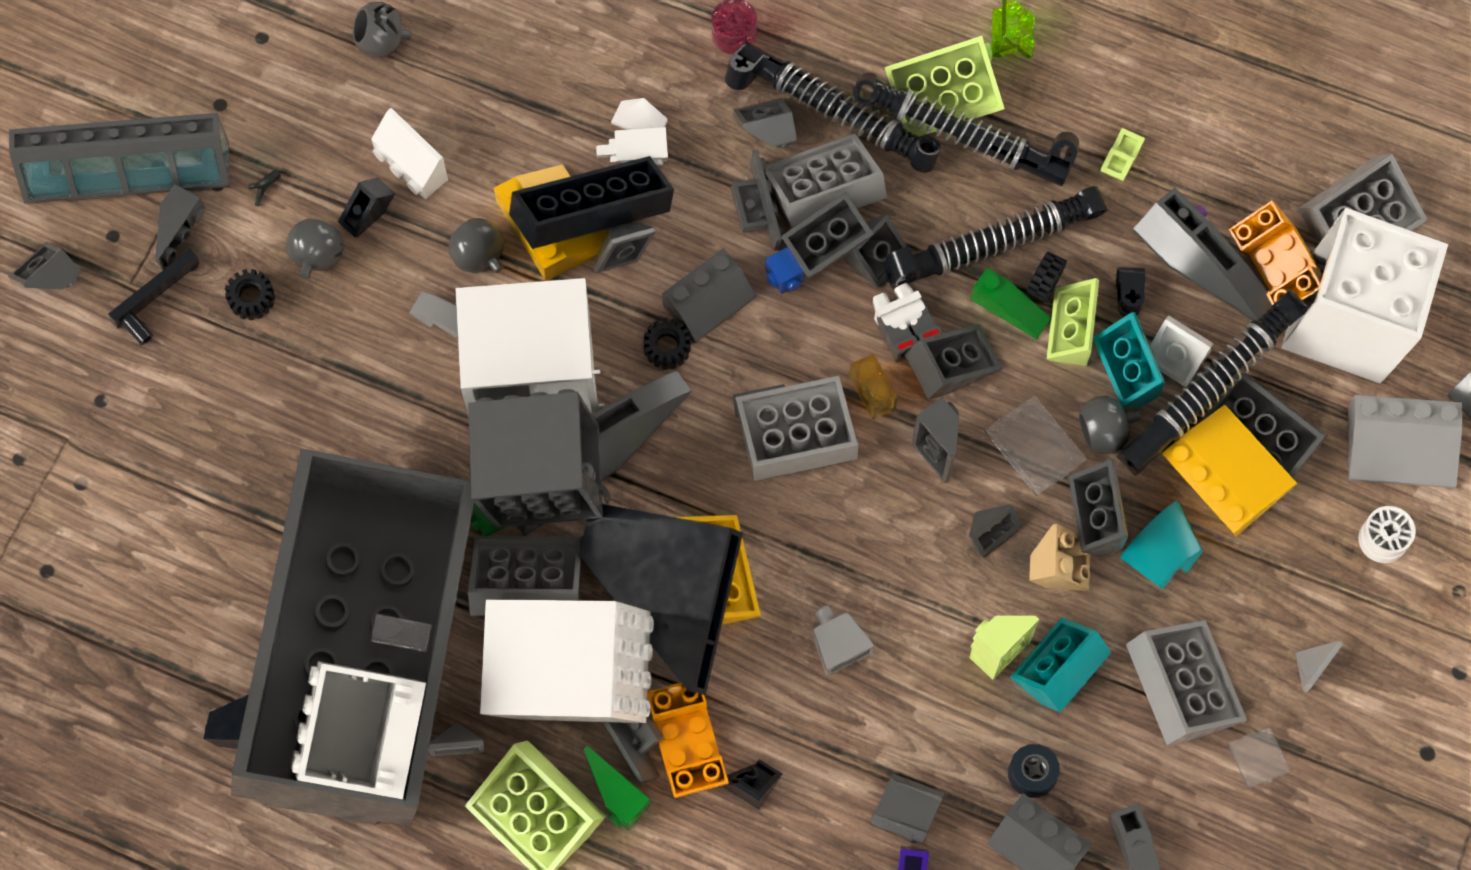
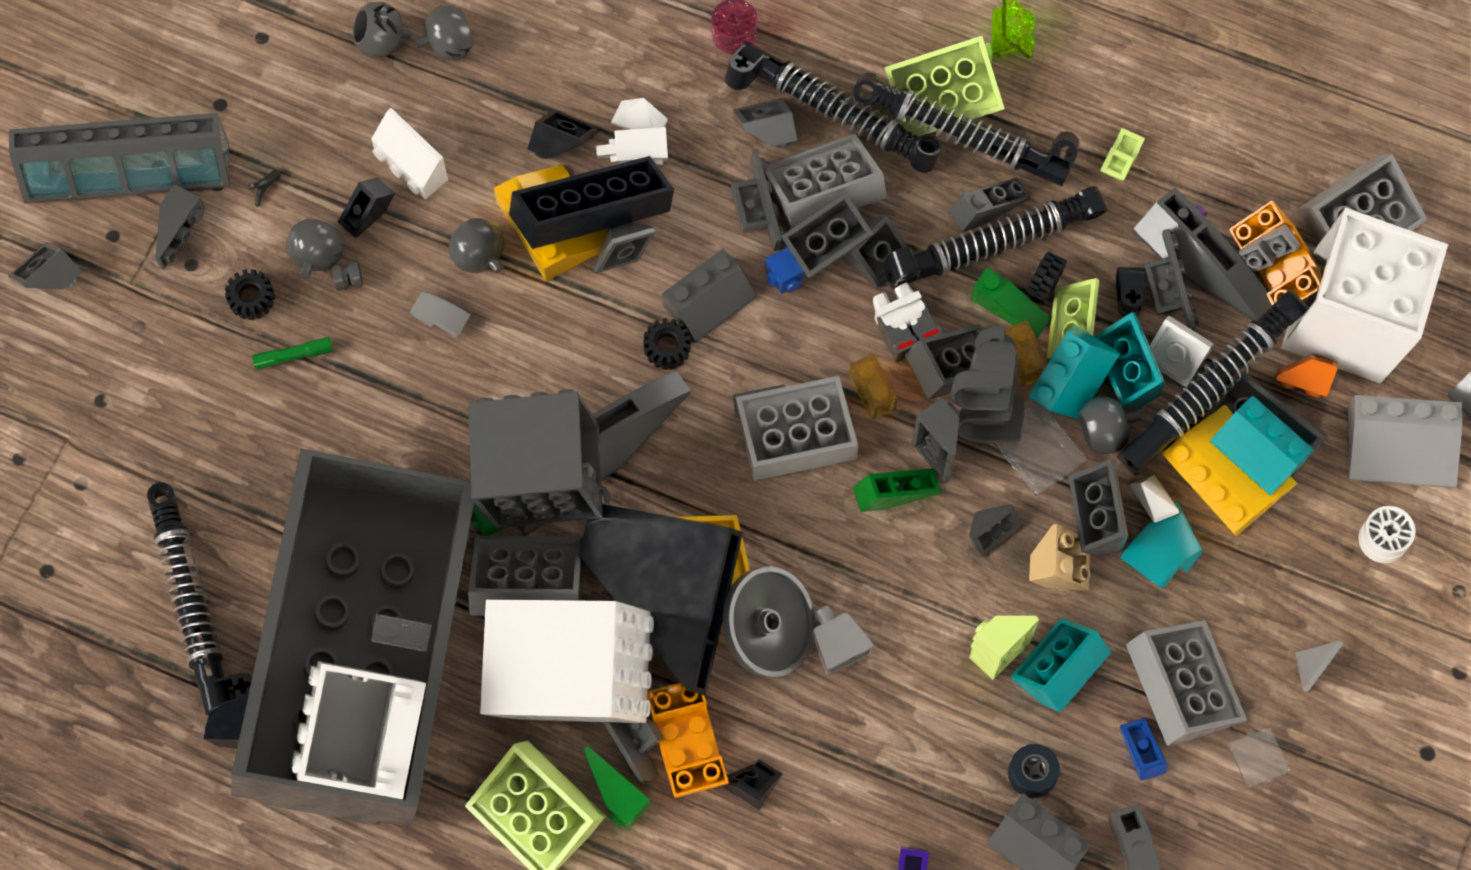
(126, 312): black piece -> none
(191, 605): none -> black piece
(309, 349): none -> green piece
(341, 277): none -> dark grey wheel
(447, 33): none -> dark grey piece
(456, 741): light grey slope -> none
(526, 340): white piece -> none
(558, 133): none -> black slope
(768, 621): none -> dark grey dish
(893, 489): none -> green slope
(907, 808): dark grey slope -> none
(987, 203): none -> dark grey slope
(988, 391): none -> dark grey piece
(1029, 353): none -> clear yellow brick
(1074, 373): none -> teal slope
(1143, 749): none -> blue slope
(1154, 498): none -> white slope
(1167, 283): none -> dark grey bracket
(1261, 445): none -> teal slope
(1265, 249): none -> light grey slope
(1309, 373): none -> orange slope

